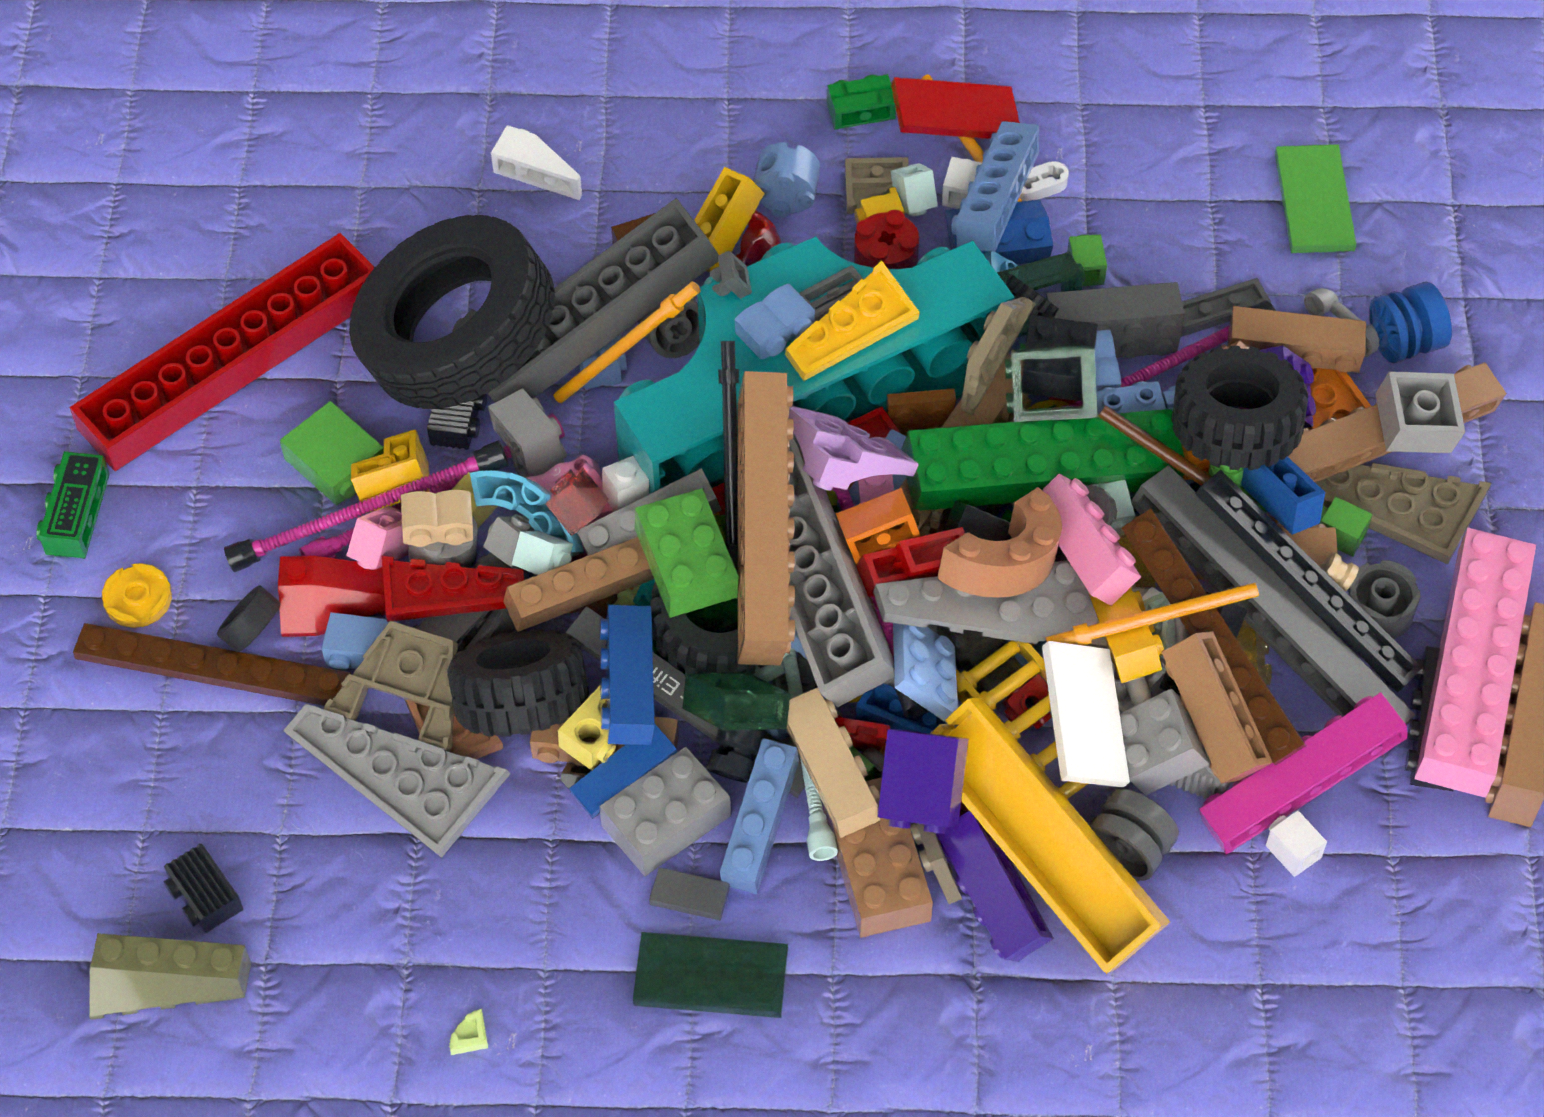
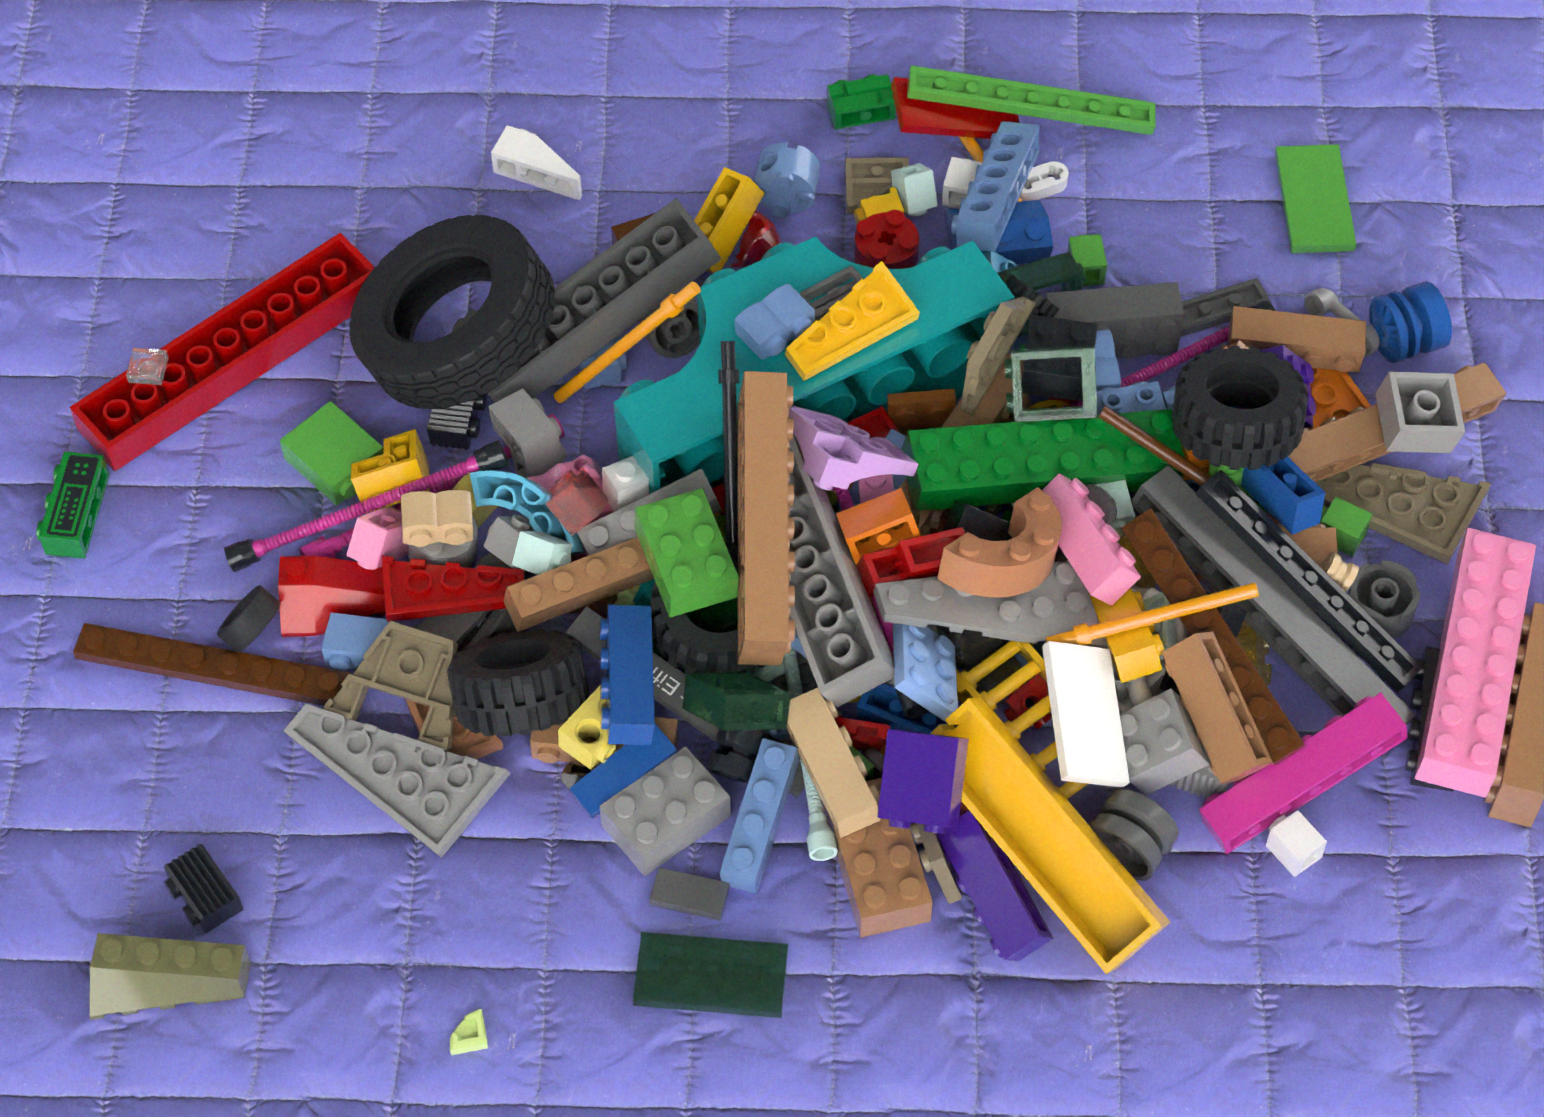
(136, 595): yellow tile -> none
(147, 366): none -> clear plate
(733, 276): dark grey tile -> none
(1031, 100): none -> bright green plate

